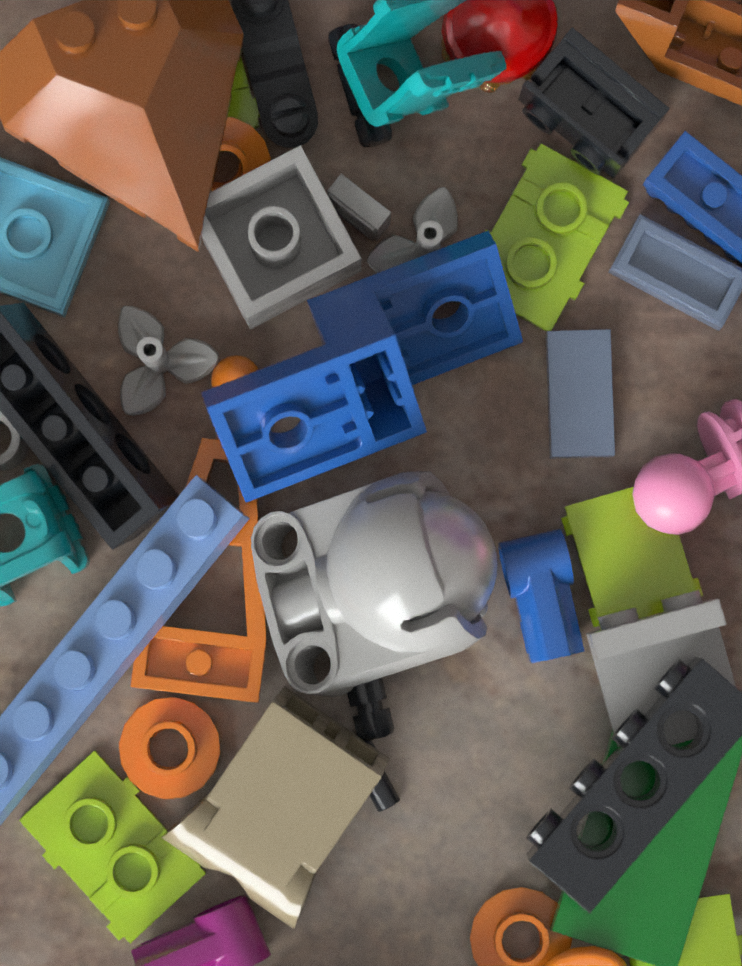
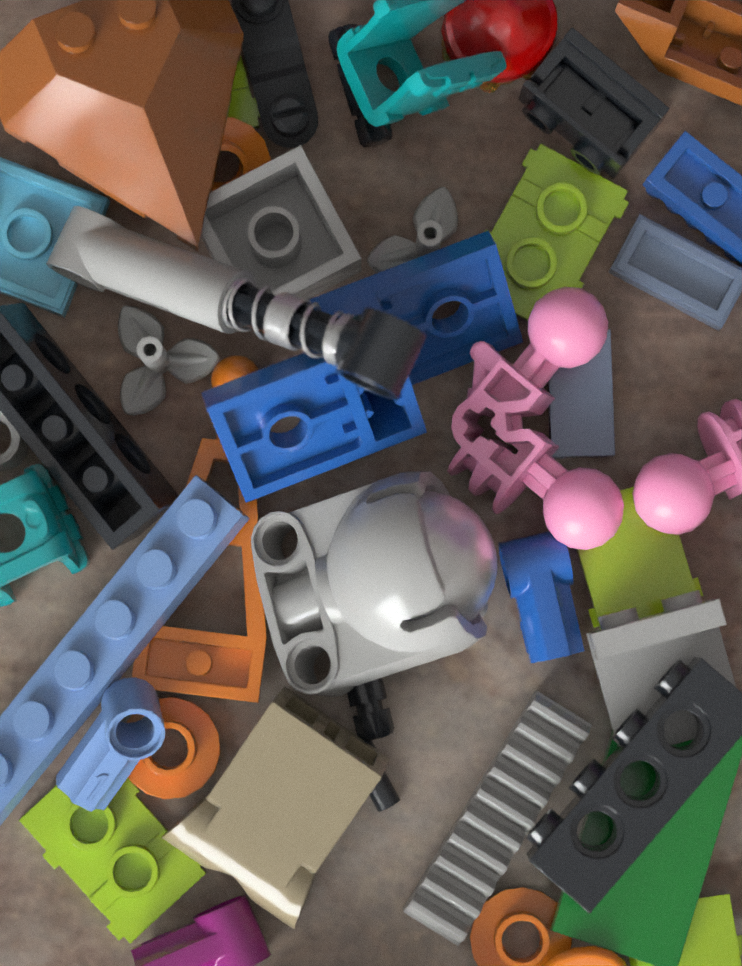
(112, 746): none -> medium blue piece
(359, 208): light grey tile -> none
(366, 348): none -> piece
(497, 818): none -> light grey gear
(578, 504): none -> bright pink piece

